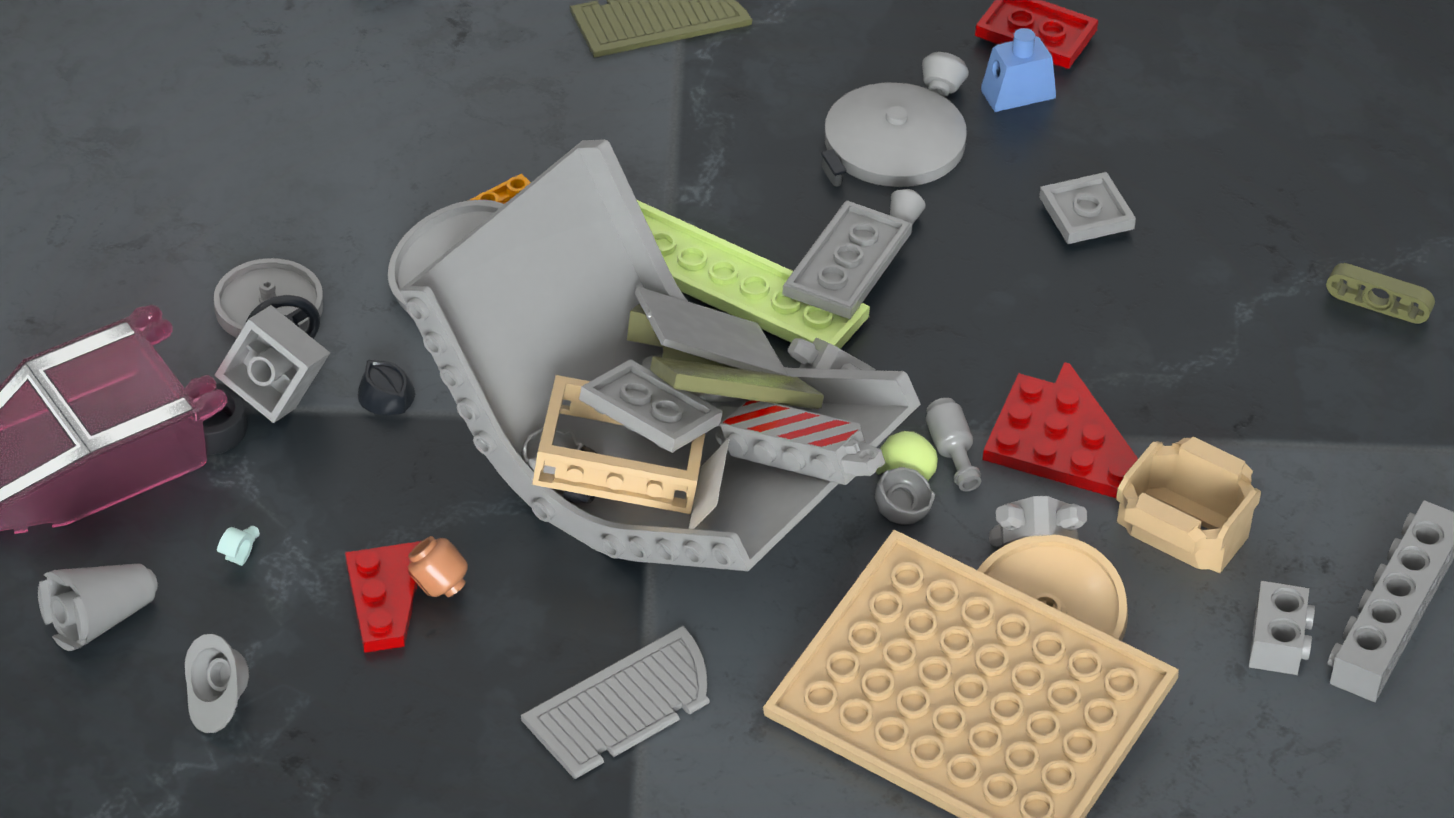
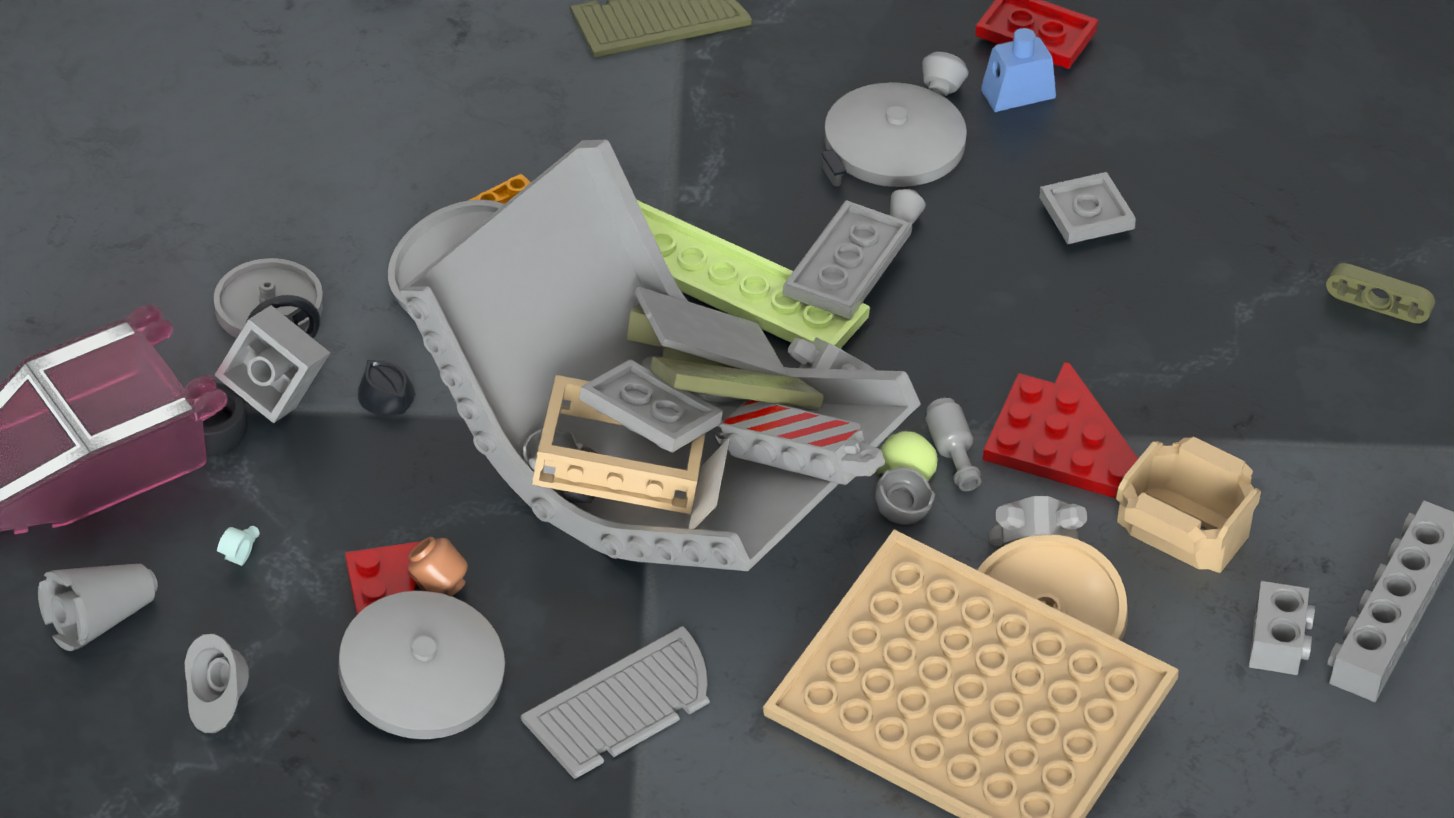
(421, 664): none -> light grey dish

